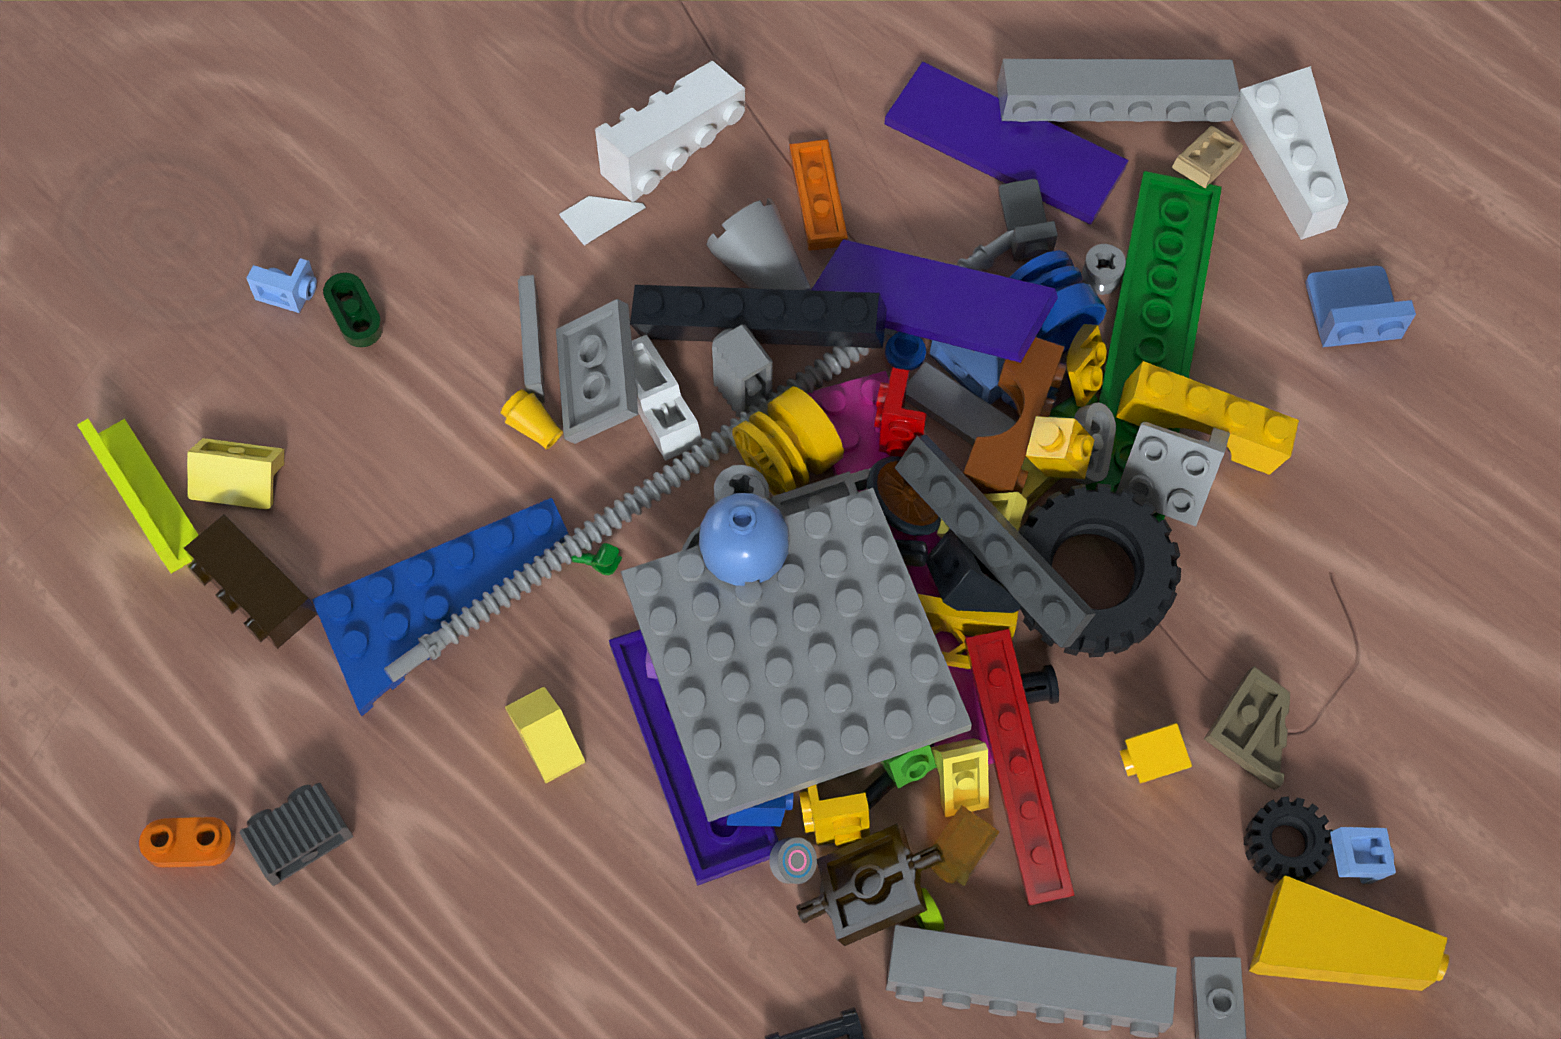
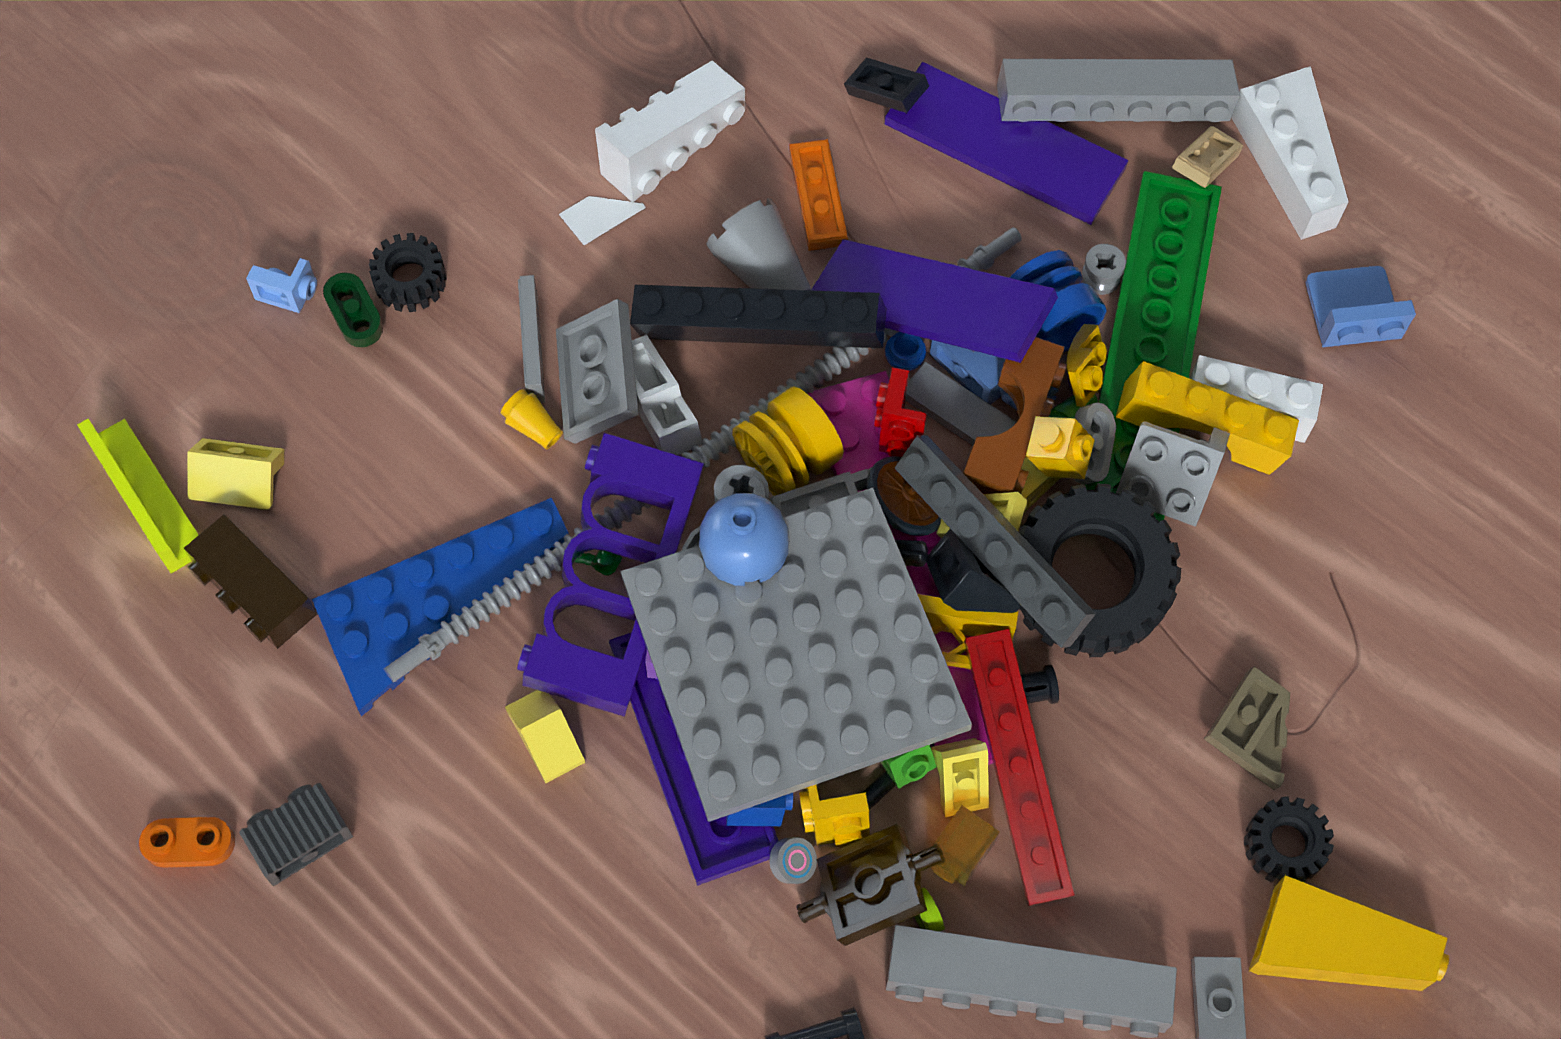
(402, 253): none -> black tyre
(635, 473): none -> dark purple fence
(741, 368): light grey brick -> none
(886, 85): none -> black plate
(1026, 216): dark grey bracket -> none
(1155, 753): yellow brick -> none
(1272, 390): none -> white arch
(1363, 853): light blue bracket -> none

